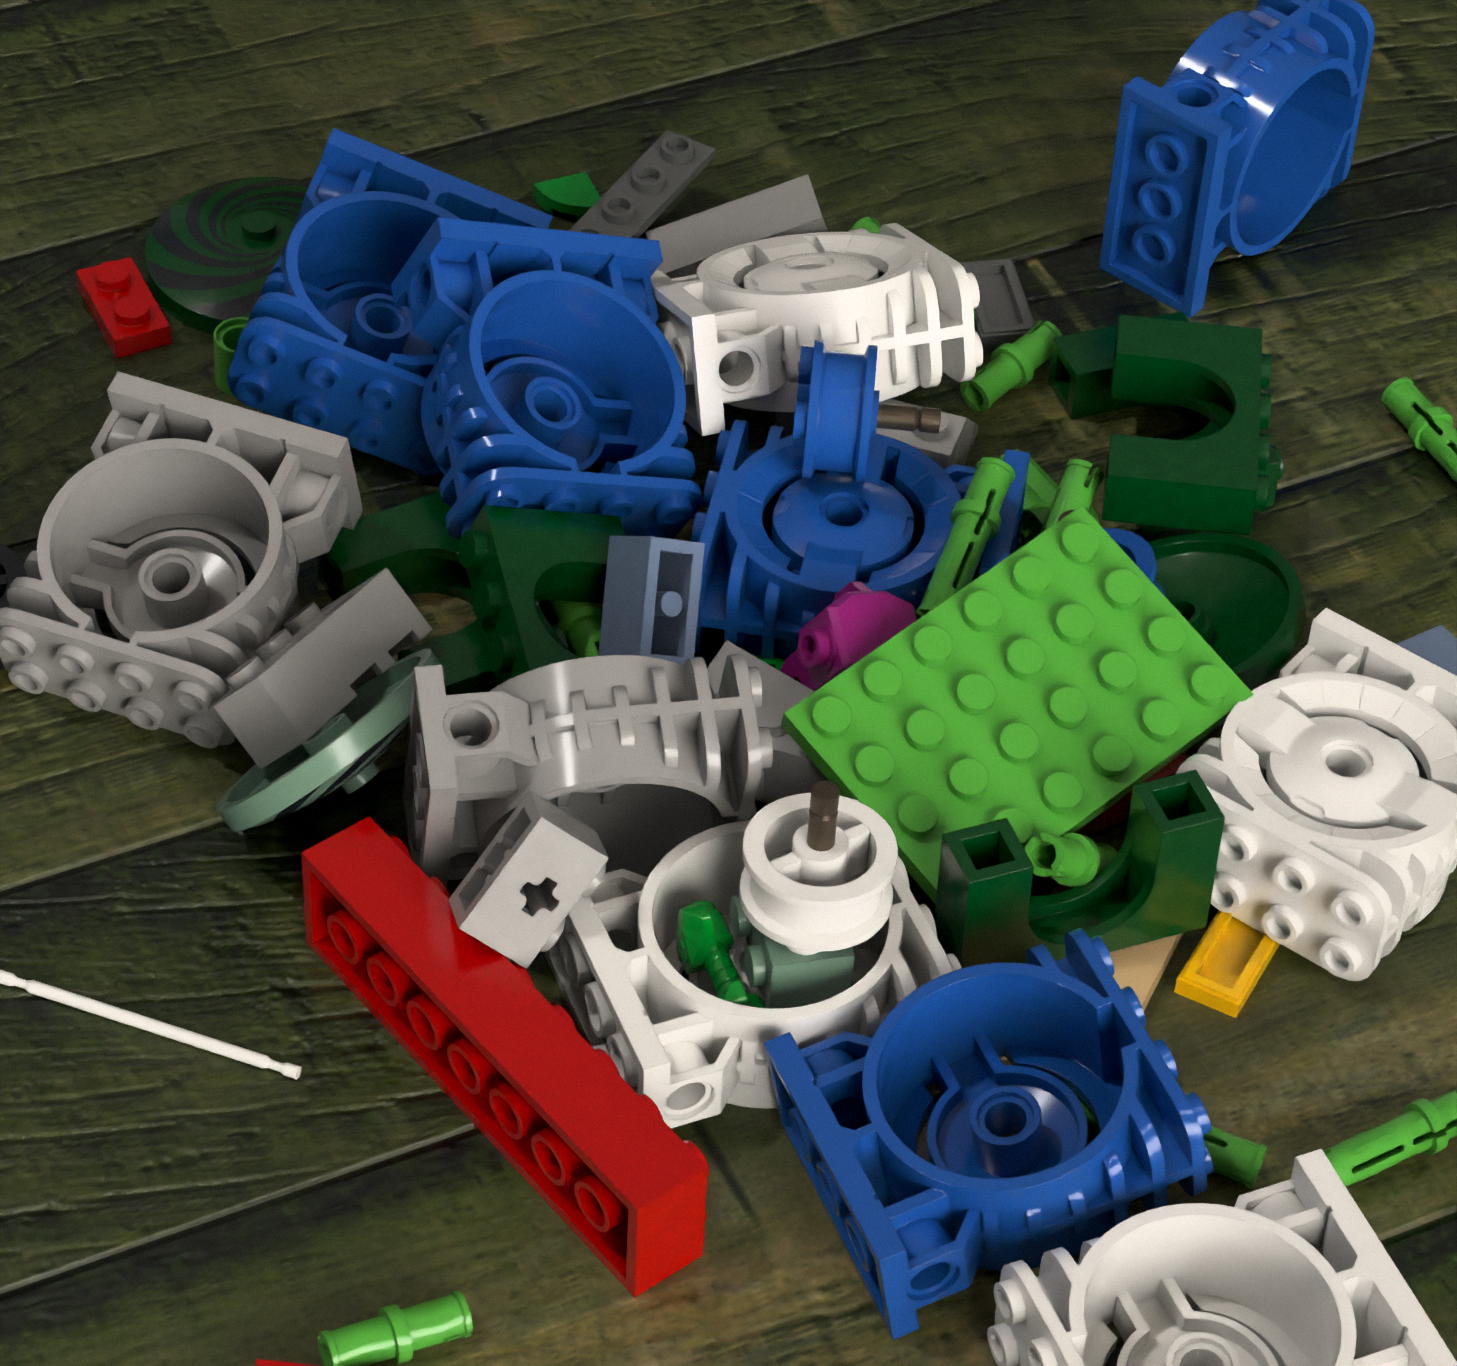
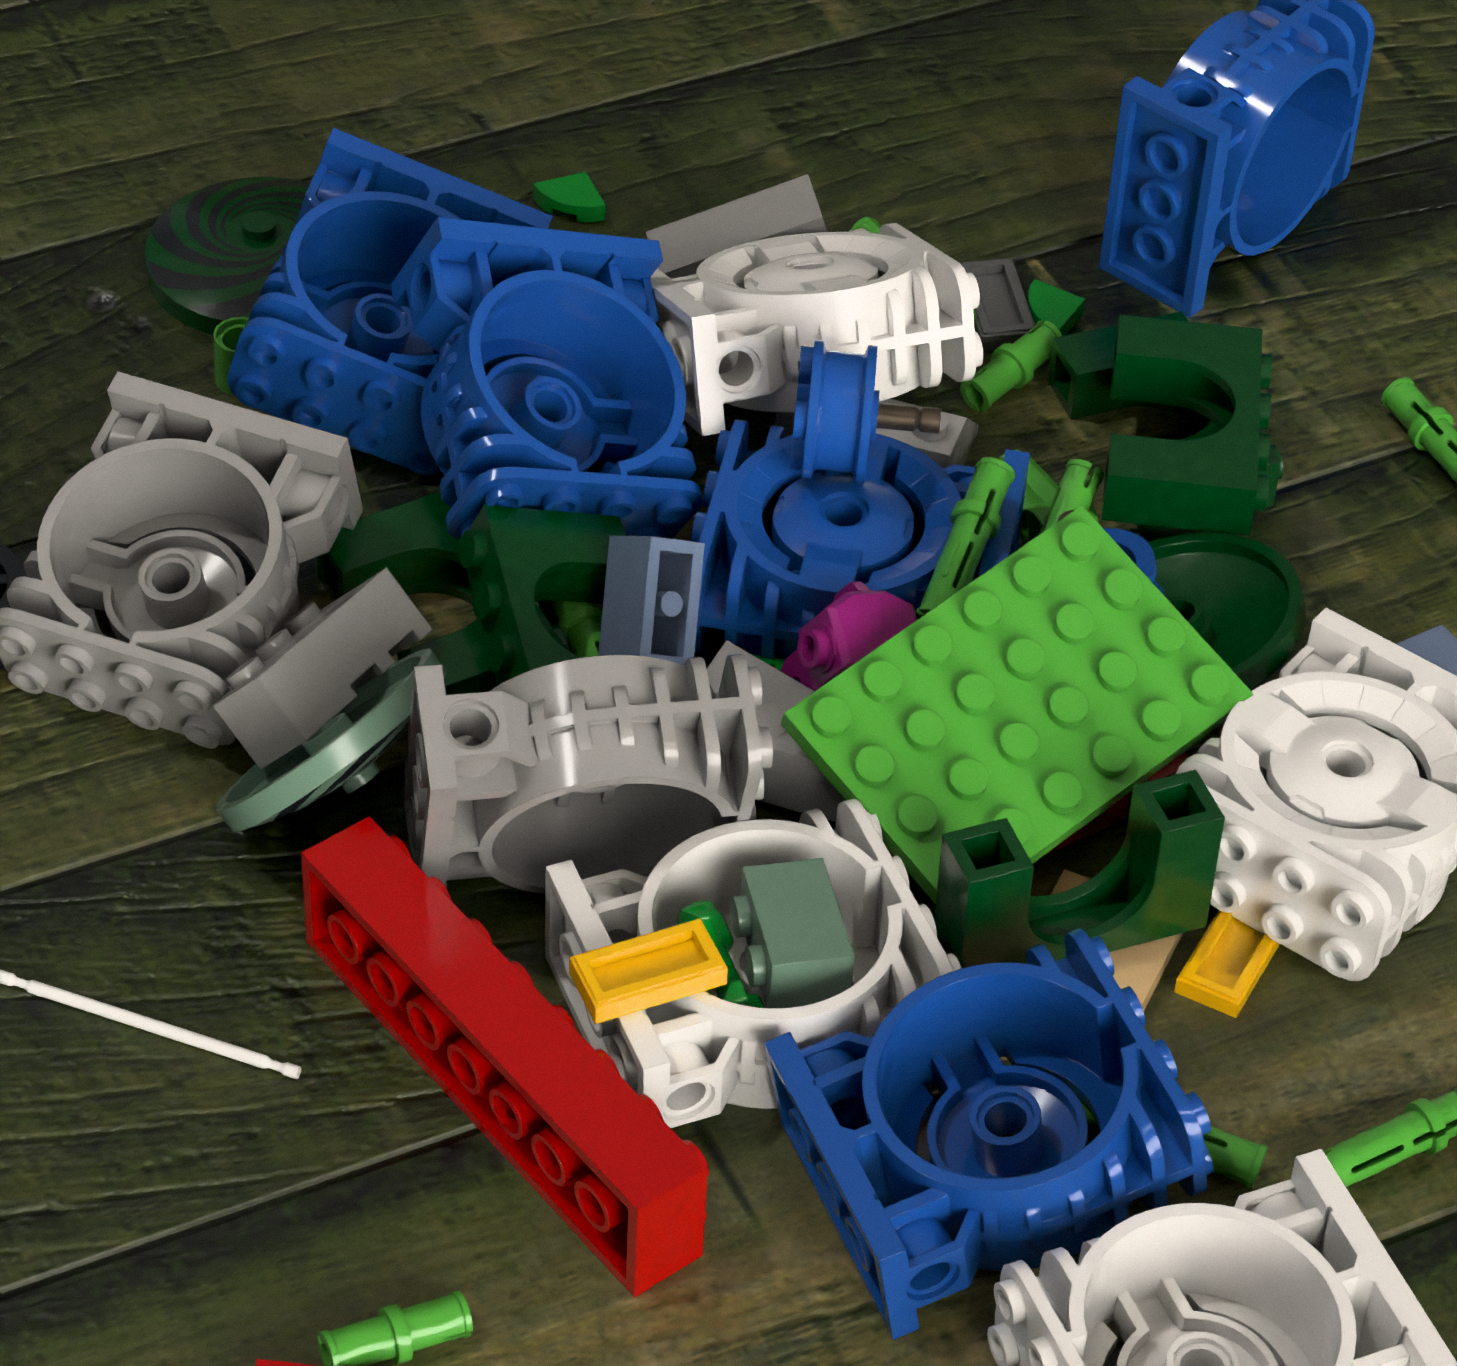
(123, 307): red plate -> none
(529, 880): brick -> none
(647, 187): dark grey bracket -> none
(647, 970): none -> yellow tile
(818, 871): white wheel -> none
(1054, 305): none -> green tile
(1068, 859): bright green pin -> none

